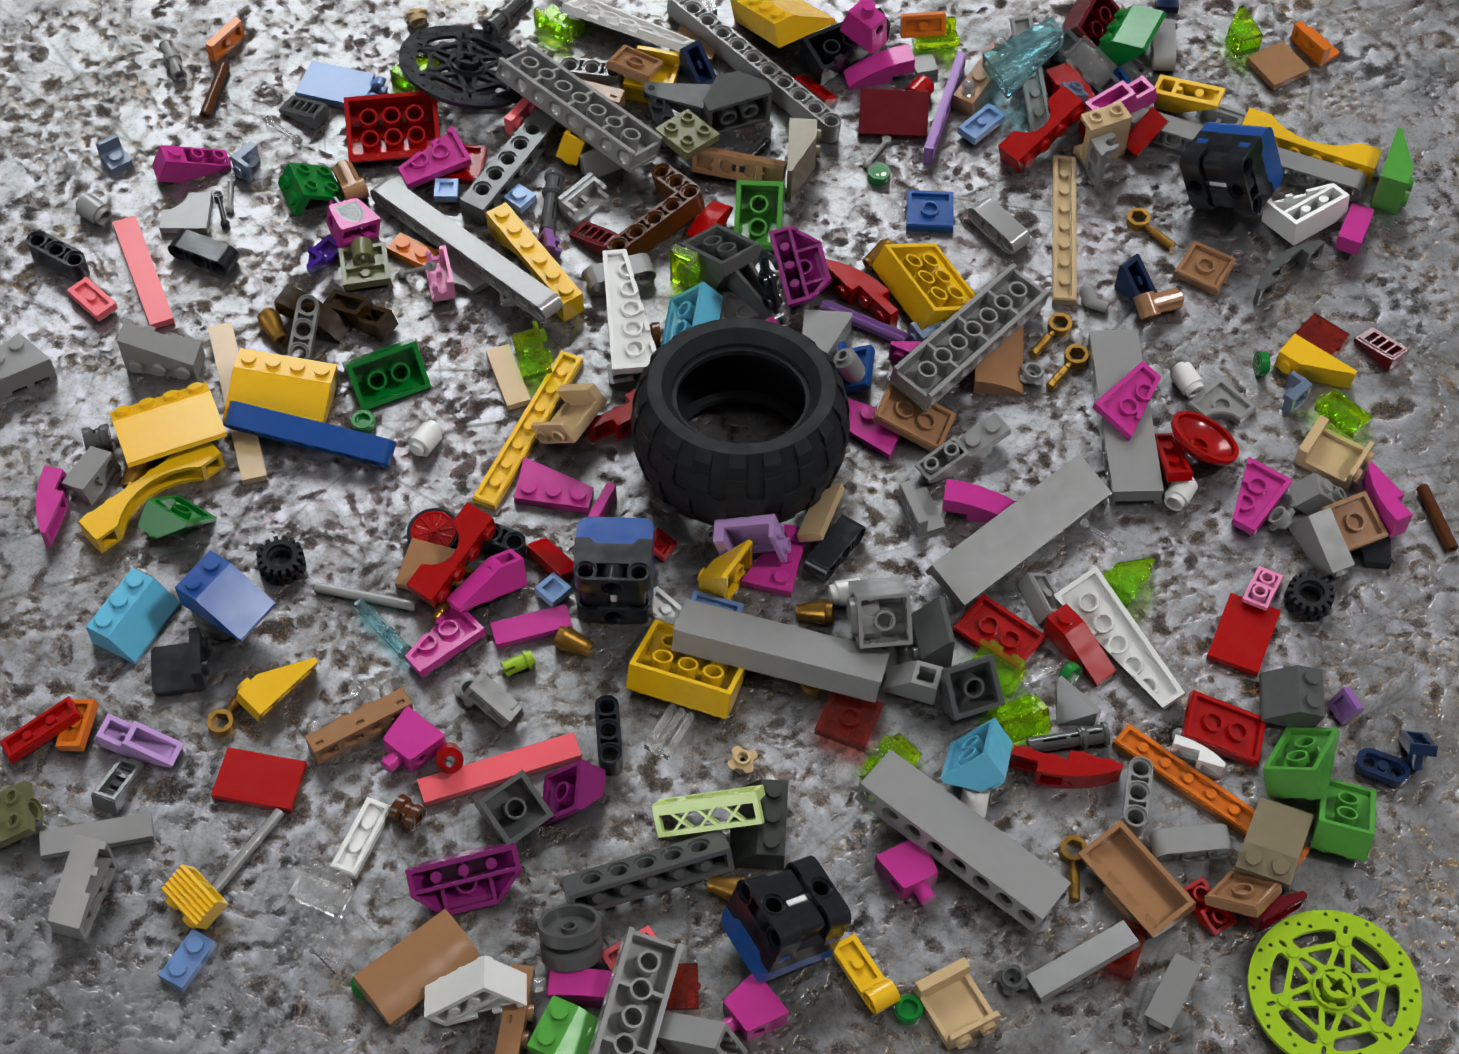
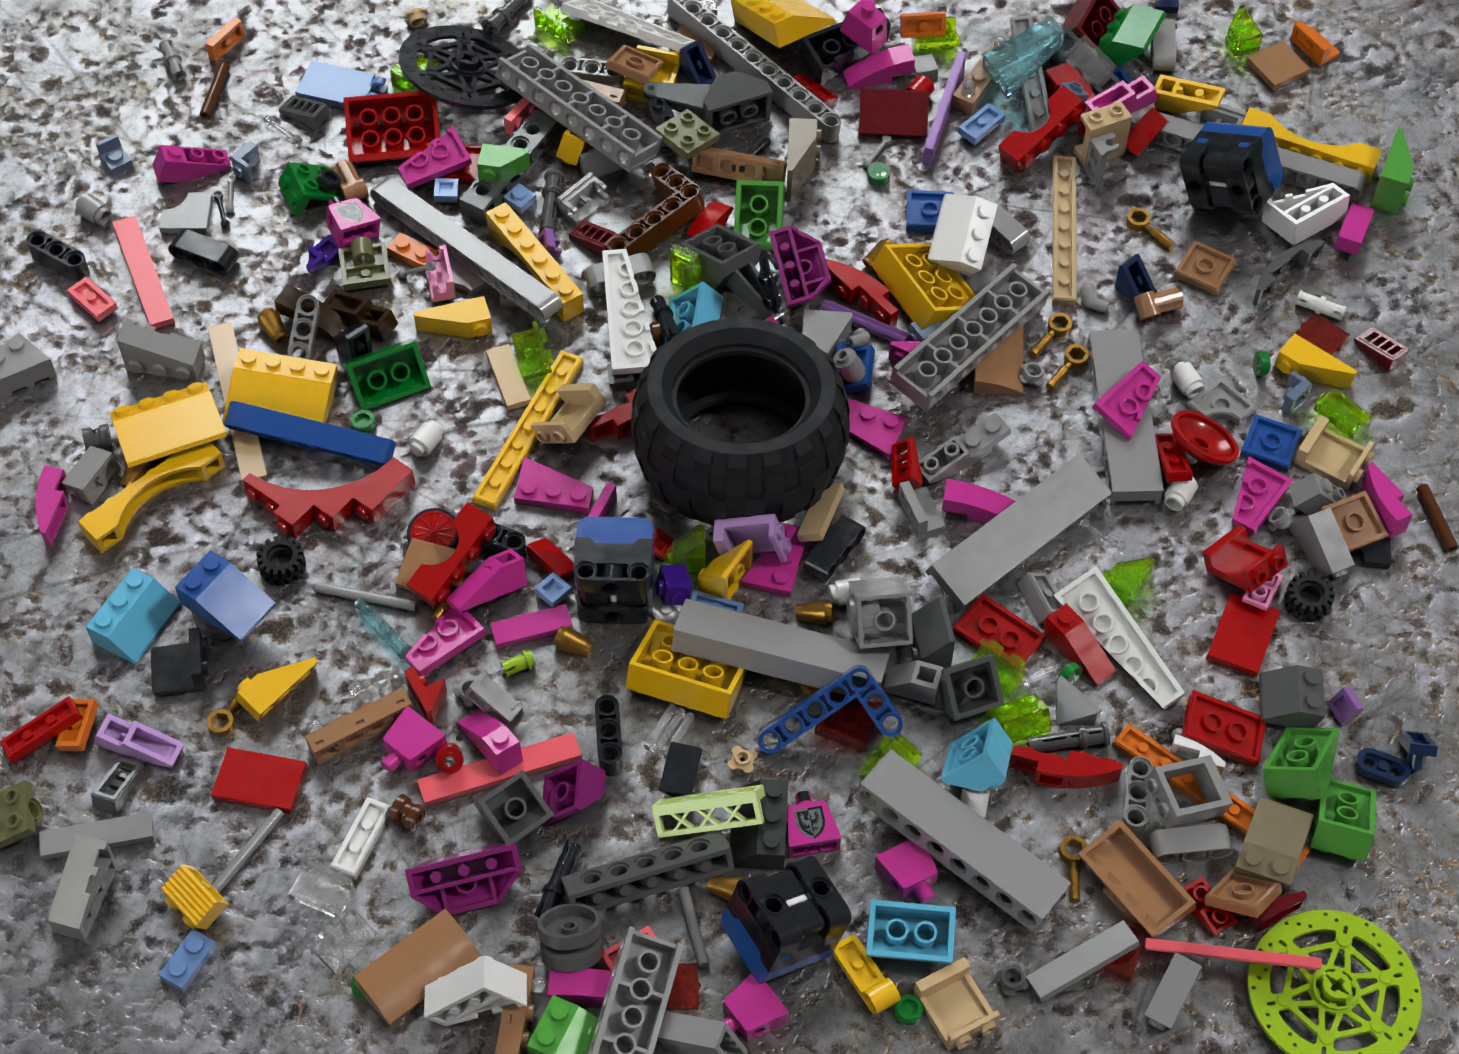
(172, 516): green slope -> none
(328, 180): none -> black tile
(333, 506): none -> red arch
(353, 341): none -> black slope
(427, 696): none -> red slope
(458, 319): none -> yellow slope
(492, 740): none -> dark pink slope
(501, 162): none -> bright green slope
(554, 889): none -> black pin
(664, 315): none -> black pin
(673, 584): none -> dark purple brick
(680, 769): none -> black slope
(689, 550): none -> clear neon green slope
(693, 927): none -> light grey bar
(810, 827): none -> dark pink torso
(830, 706): none -> blue beam
(859, 338): none -> light grey arm
(911, 421): medium nougat tile -> none
(911, 466): none -> red slope
(911, 931): none -> medium azure slope
(962, 233): none -> white slope
(1209, 783): none -> light grey window
(1233, 954): none -> coral tile
(1243, 561): none -> red panel
(1271, 442): none -> blue tile
(1320, 305): none -> white pin

